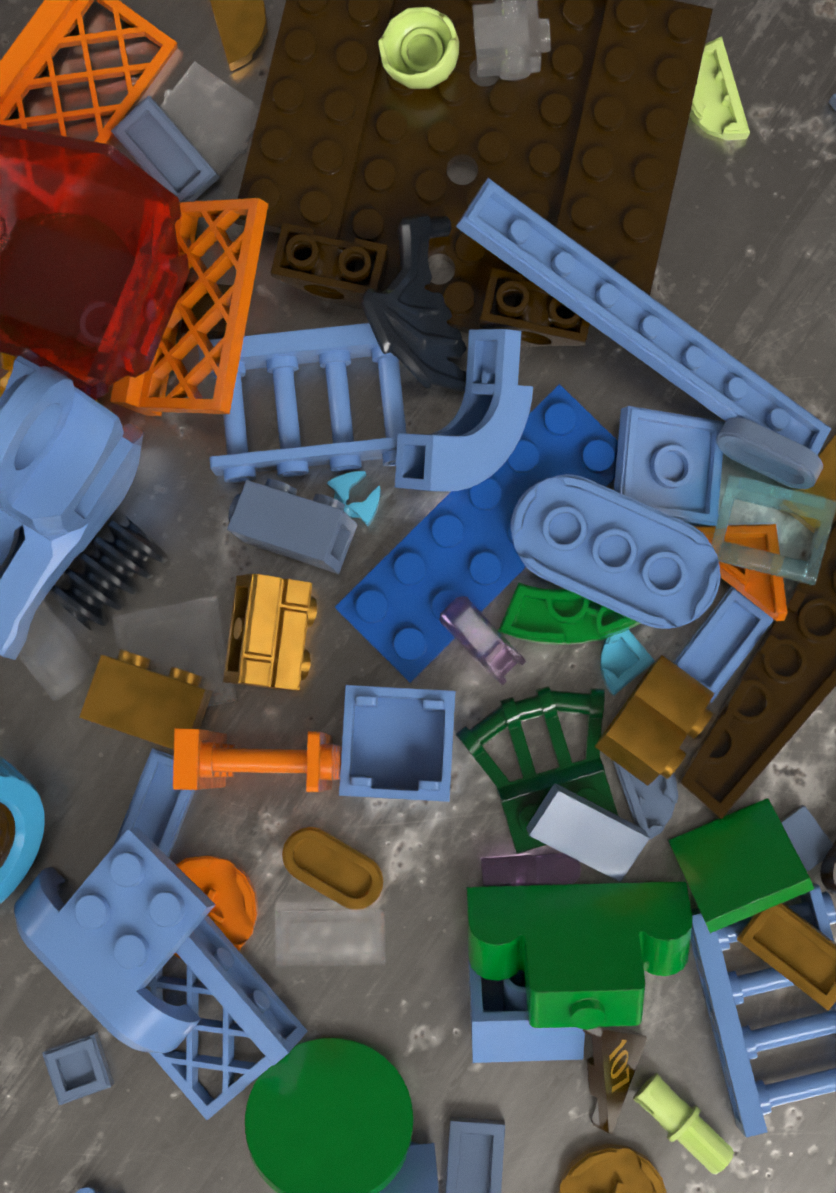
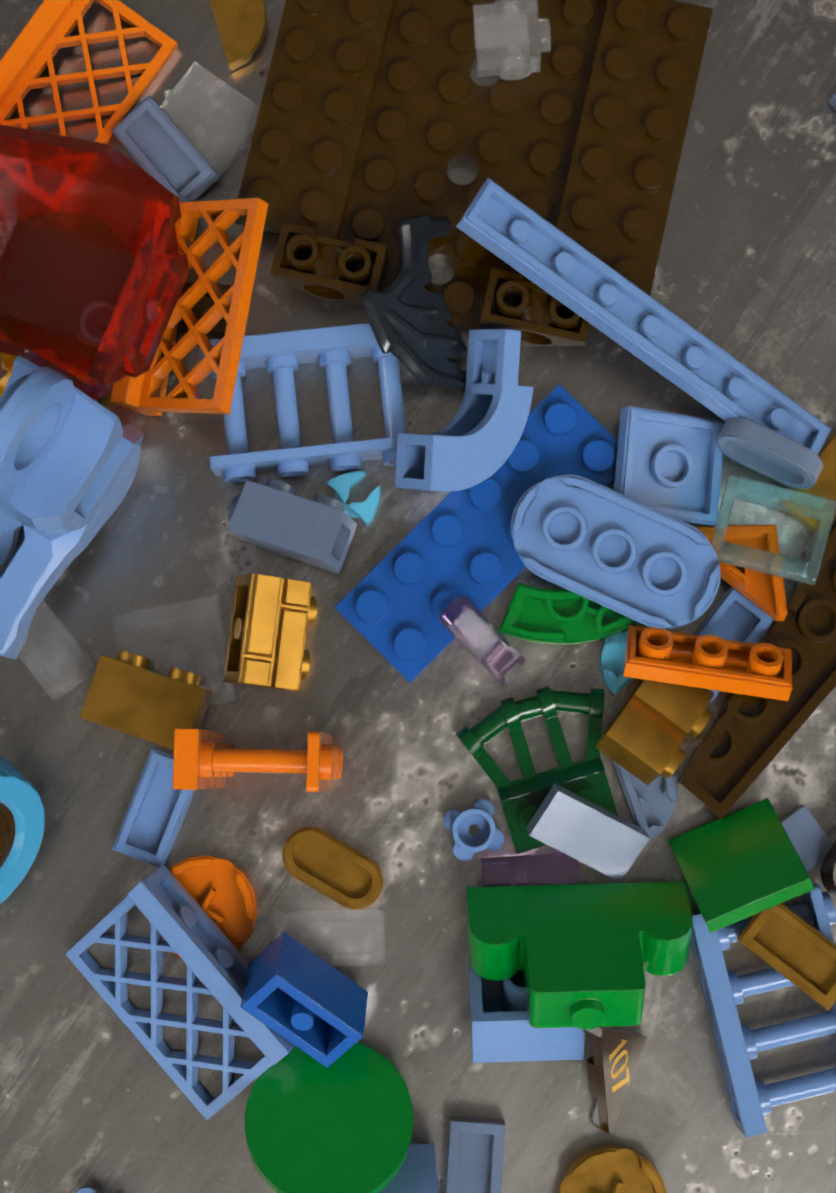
(78, 1068): sand blue tile -> none
(108, 573): black piece -> none
(118, 938): medium blue piece -> none
(305, 1000): none -> blue brick
(397, 743): medium blue container -> none
(419, 47): yellowish green hair -> none
(459, 822): none -> medium blue plate
(684, 1124): yellowish green axle -> none
(708, 662): none -> orange tile
(716, 98): yellowish green tile -> none

